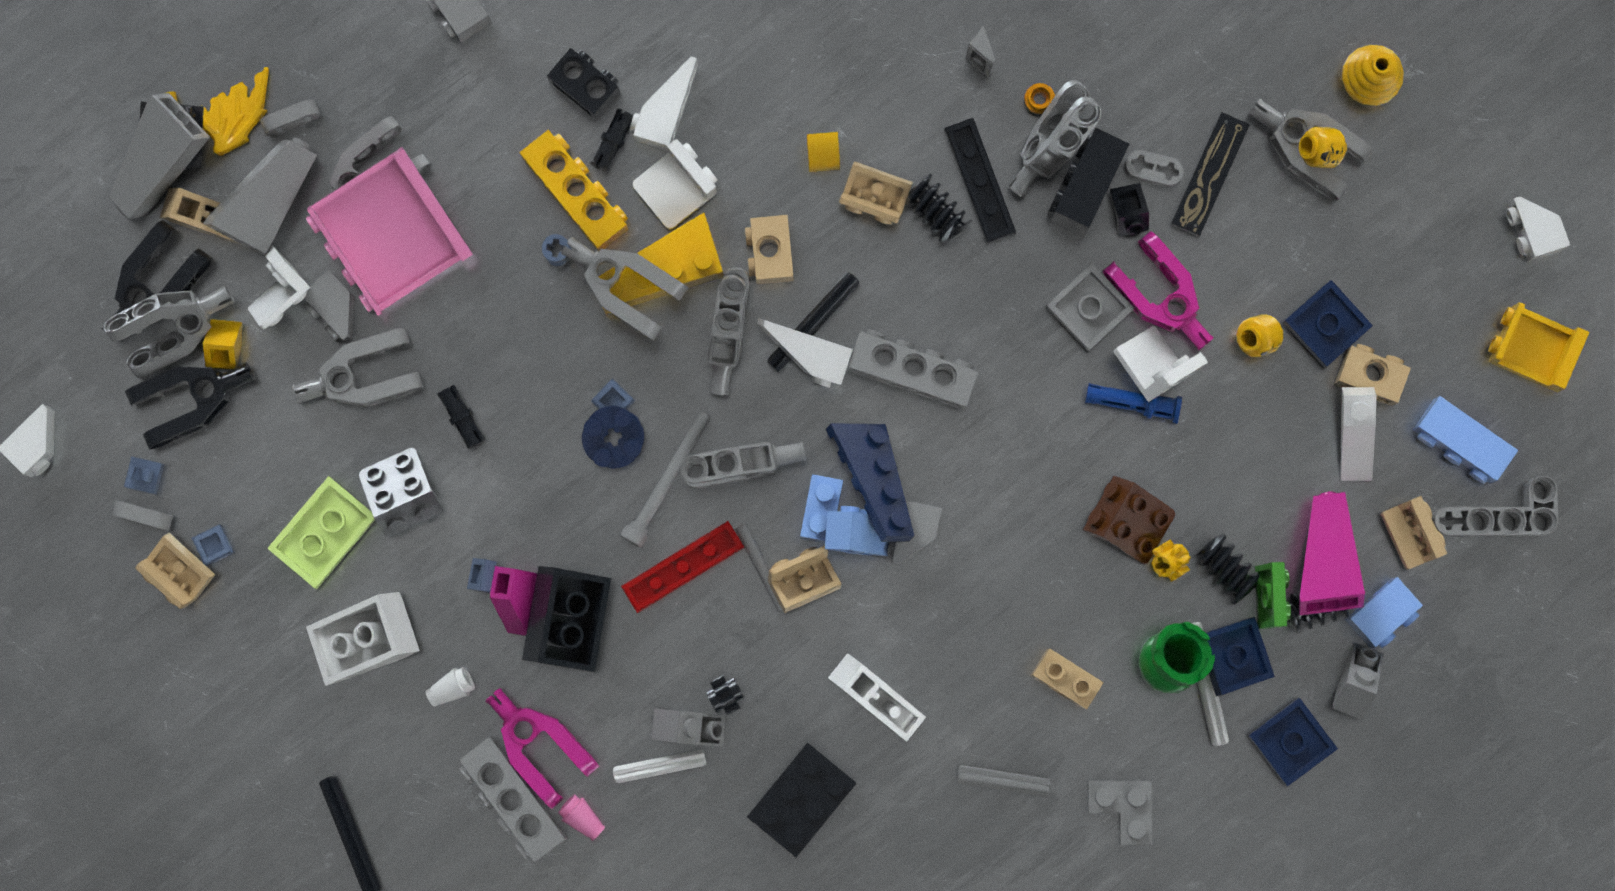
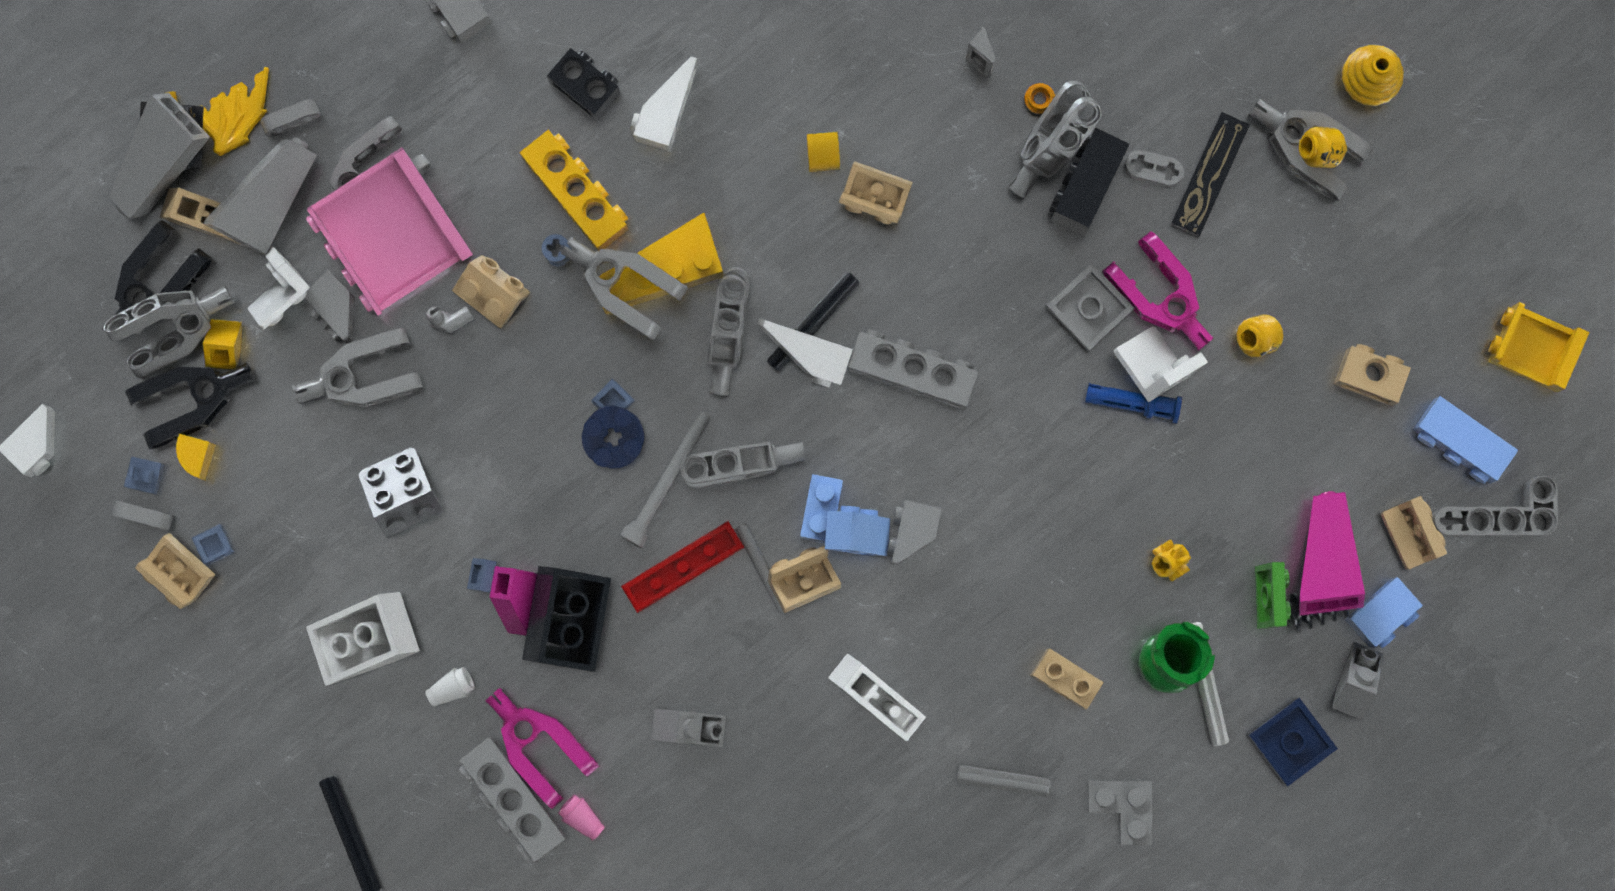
(194, 455): none -> yellow brick
(322, 532): yellowish green plate -> none
(448, 322): none -> light grey arm
(461, 416): black pin -> none
(490, 290): none -> tan bracket
(612, 140): black pin -> none
(659, 766): white axle -> none
(676, 185): white bracket -> none
(725, 695): black gear -> none
(775, 231): tan brick -> none
(801, 800): black brick -> none
(875, 475): dark blue wing -> none
(936, 210): black piece -> none
(980, 181): black tile -> none
(1130, 209): black bracket -> none
(1130, 519): reddish brown bracket -> none
(1228, 568): black piece -> none
(1238, 657): dark blue plate -> none
(1328, 323): dark blue plate -> none
(1357, 433): white slope -> none
(1537, 228): white slope -> none

